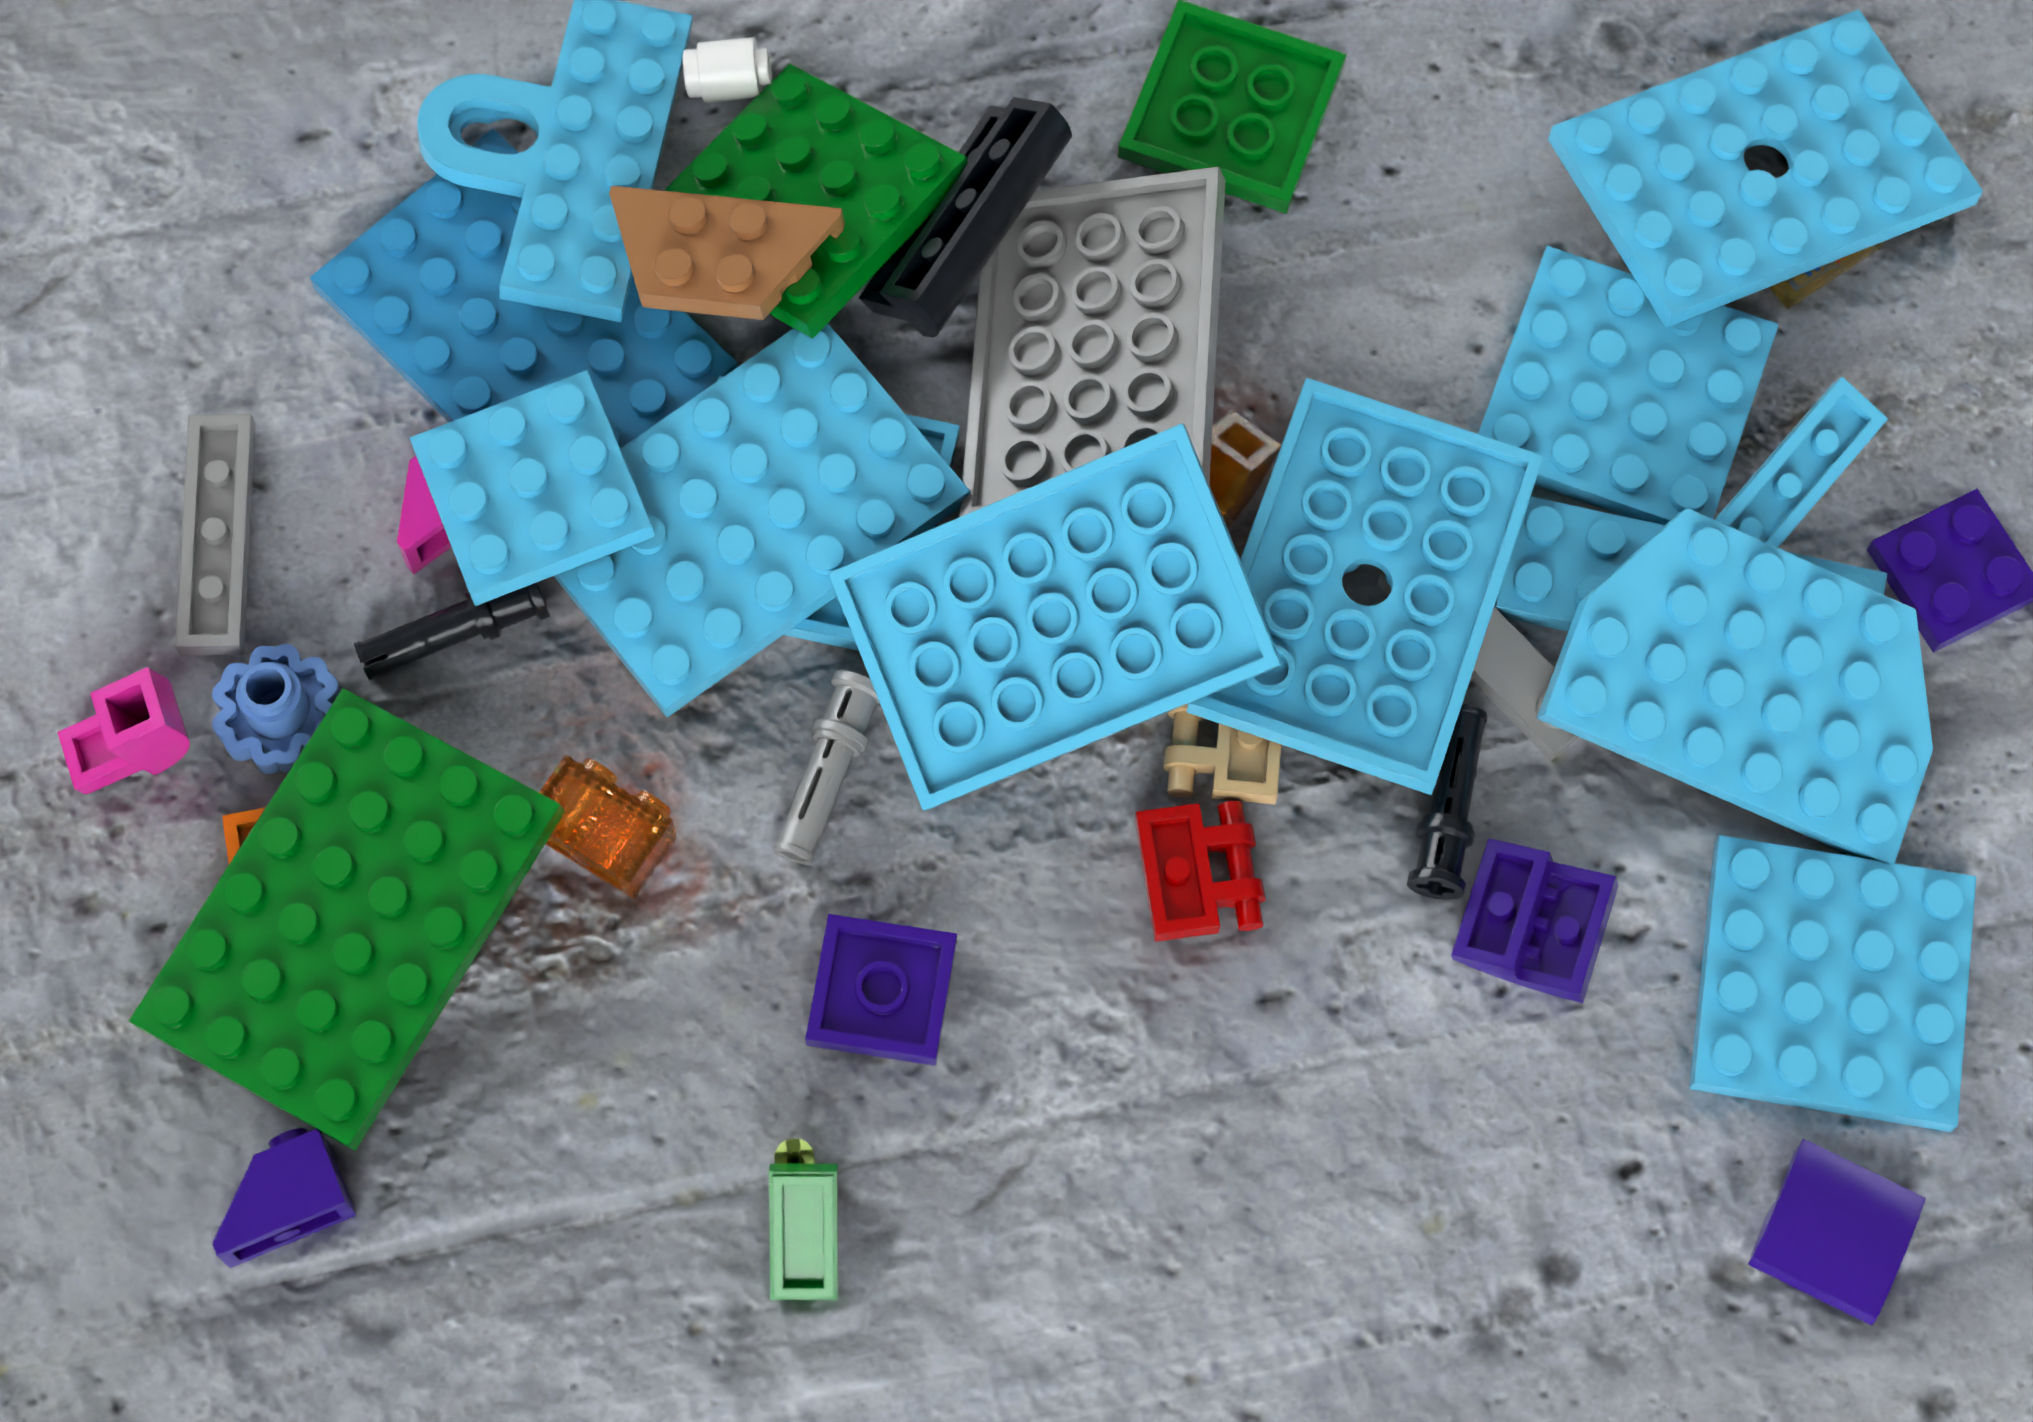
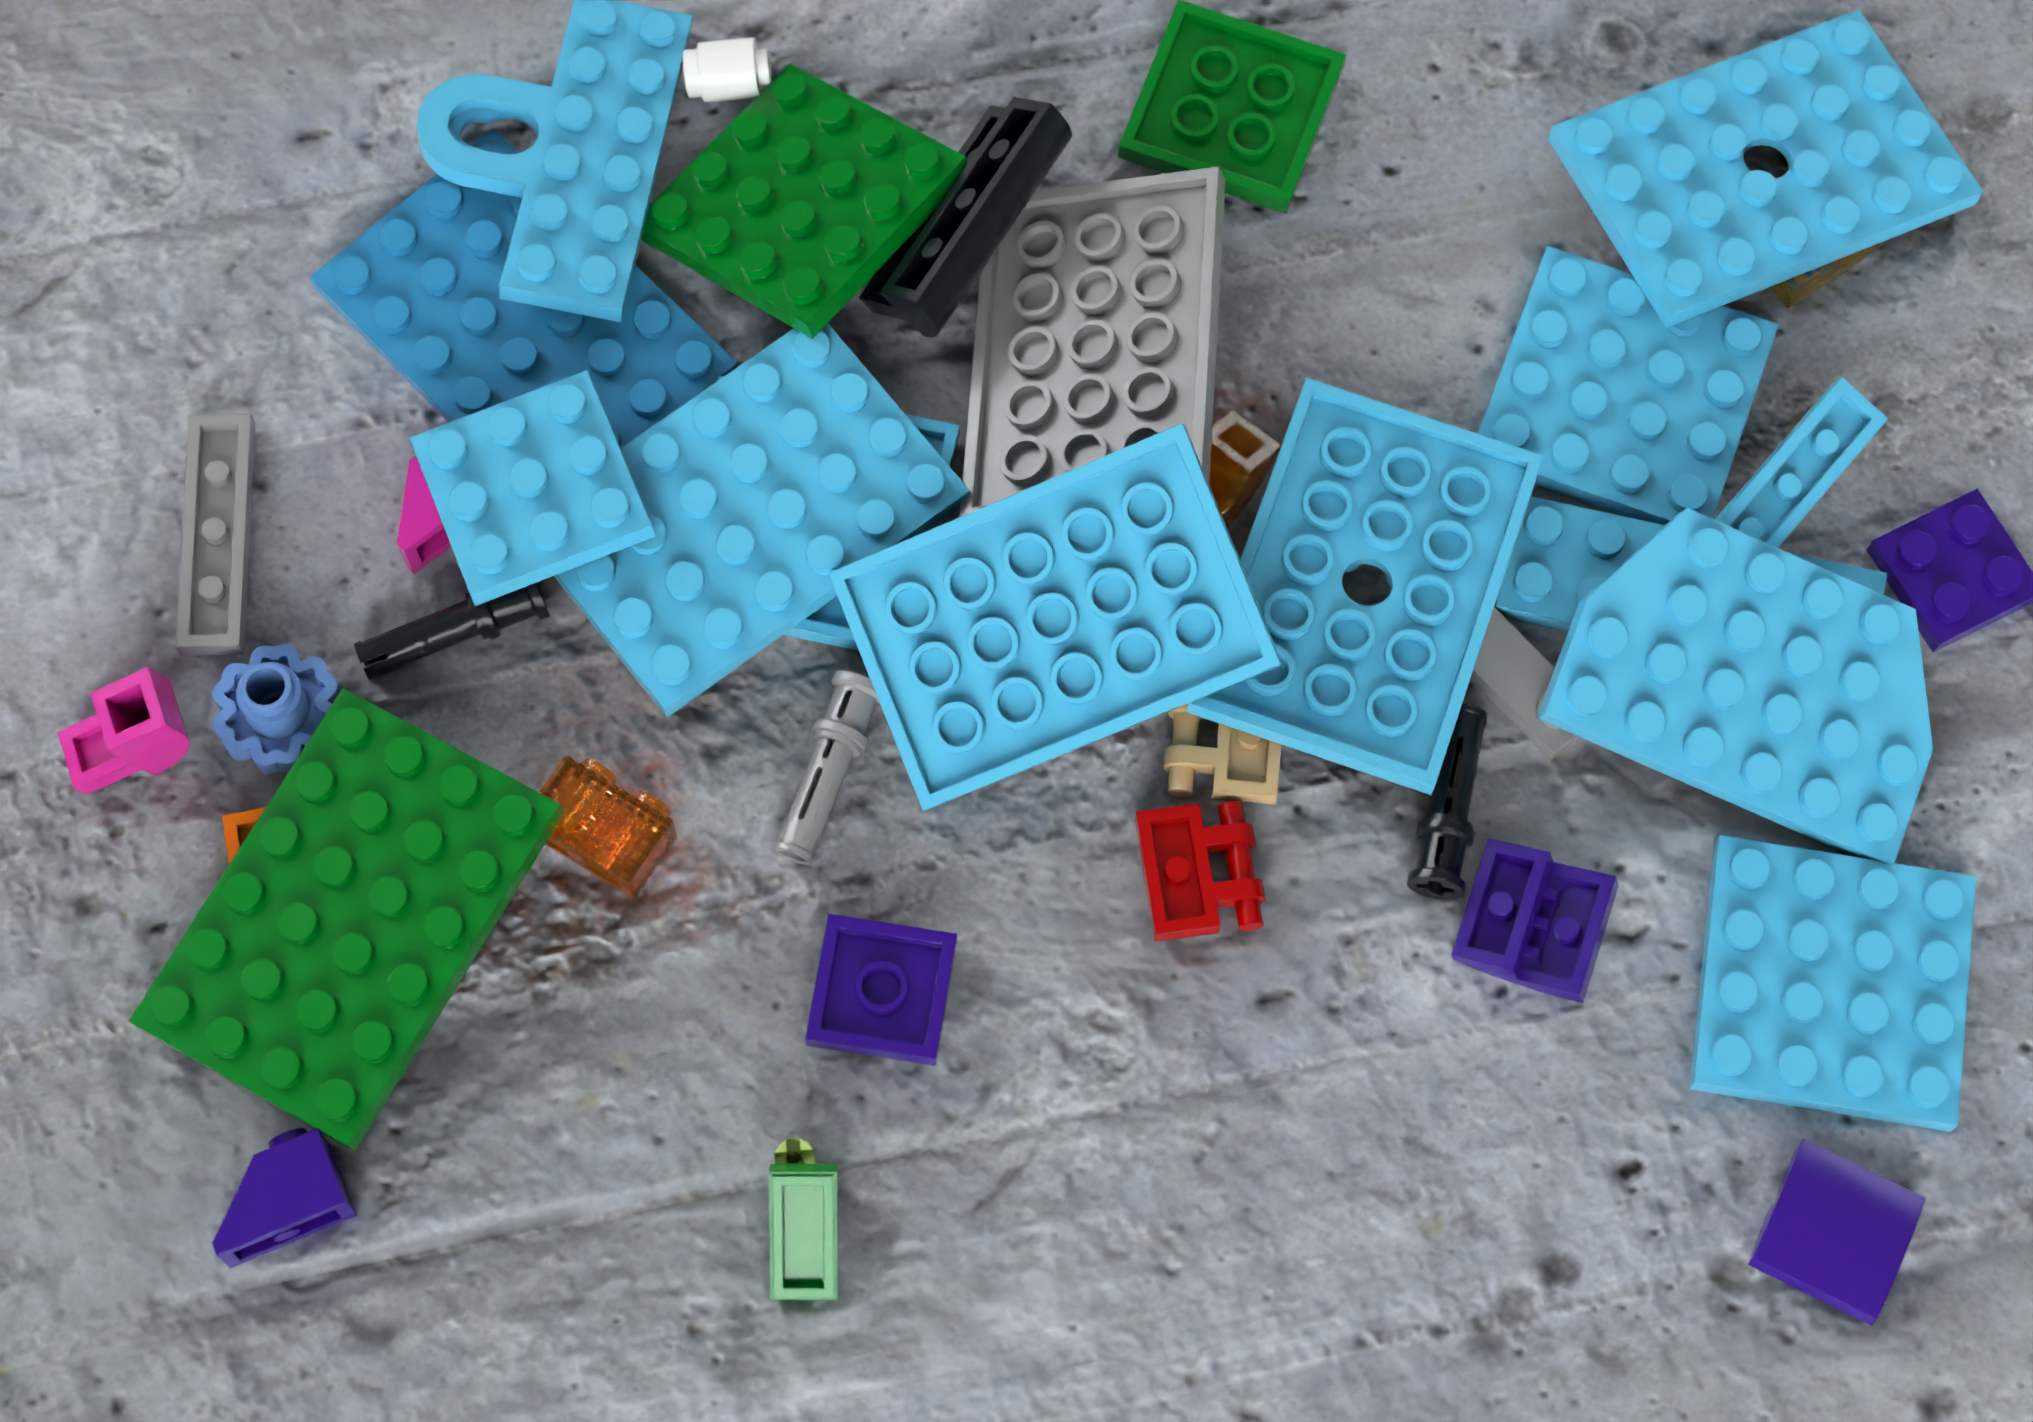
(718, 250): medium nougat wing -> none

